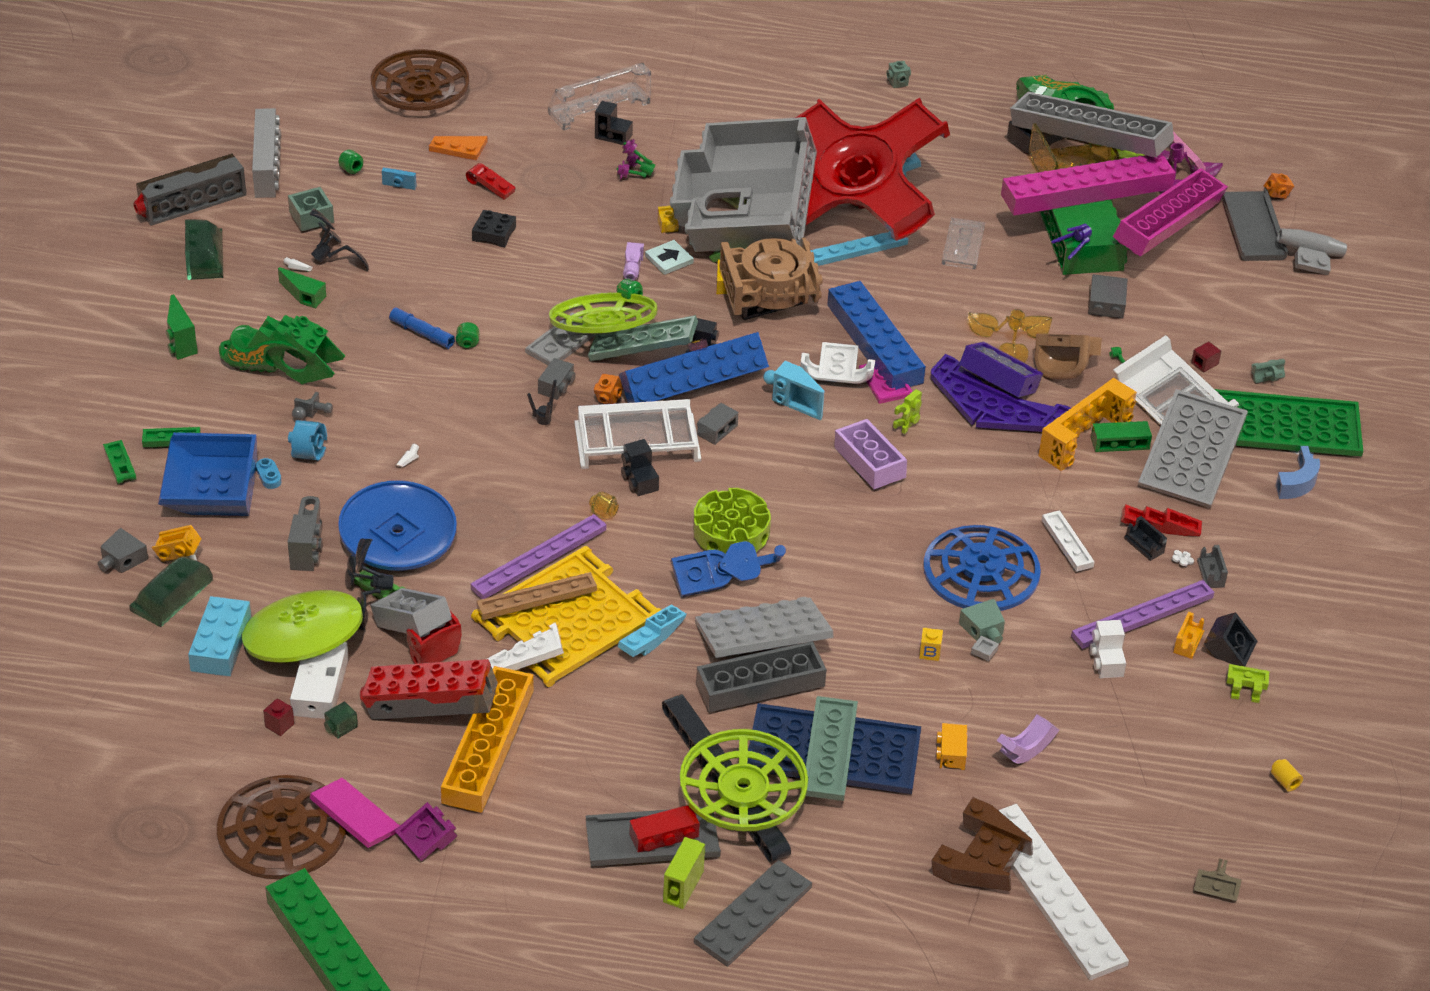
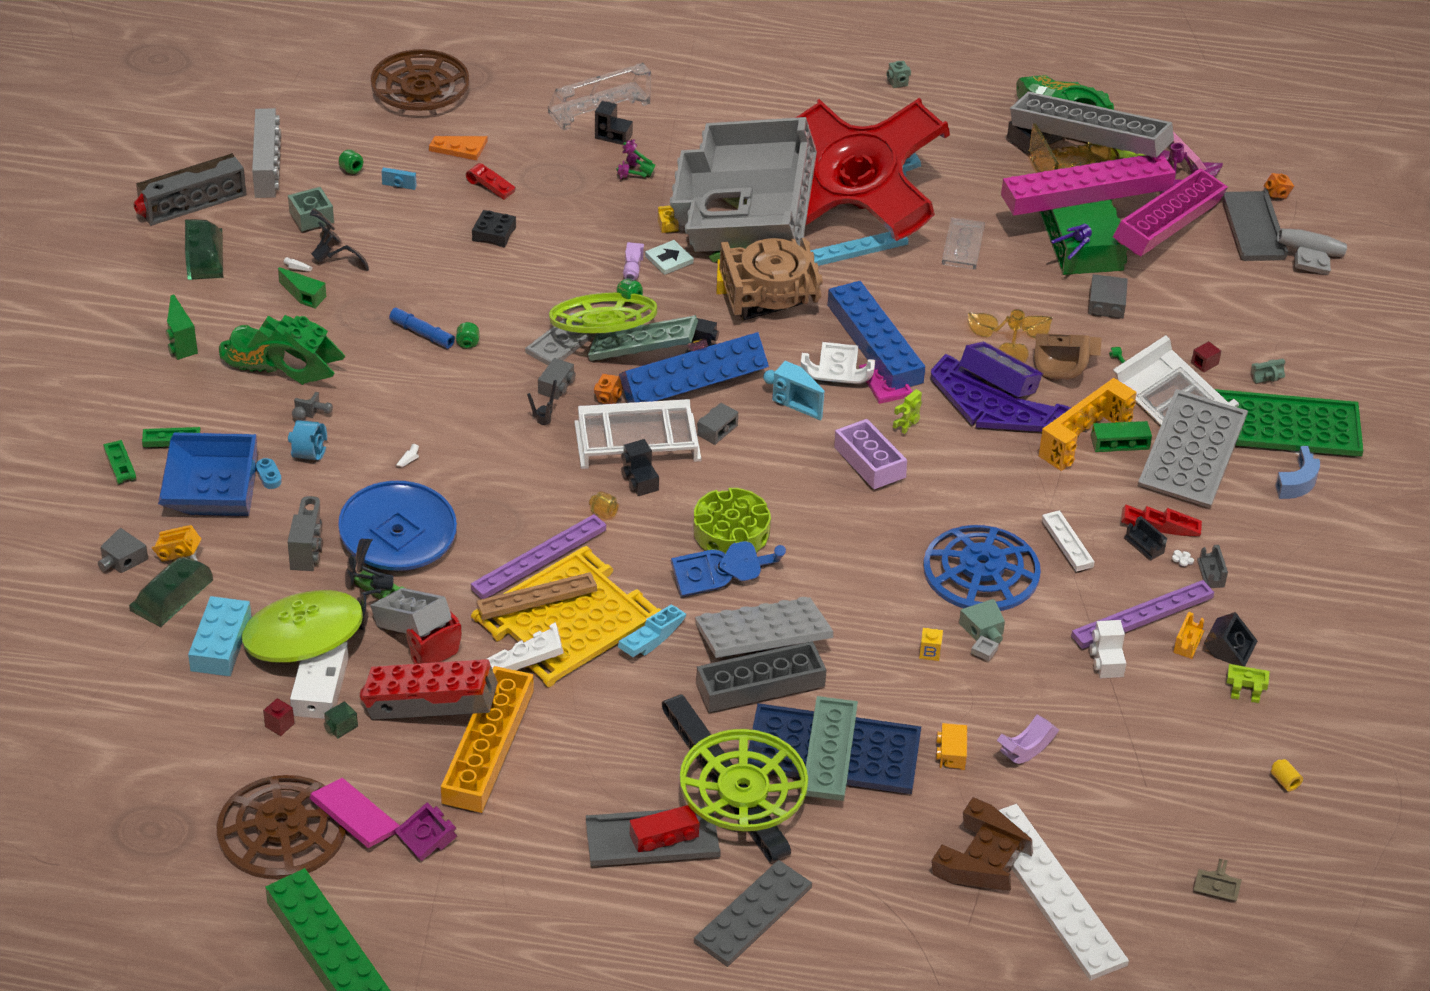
(684, 873): lime brick -> none

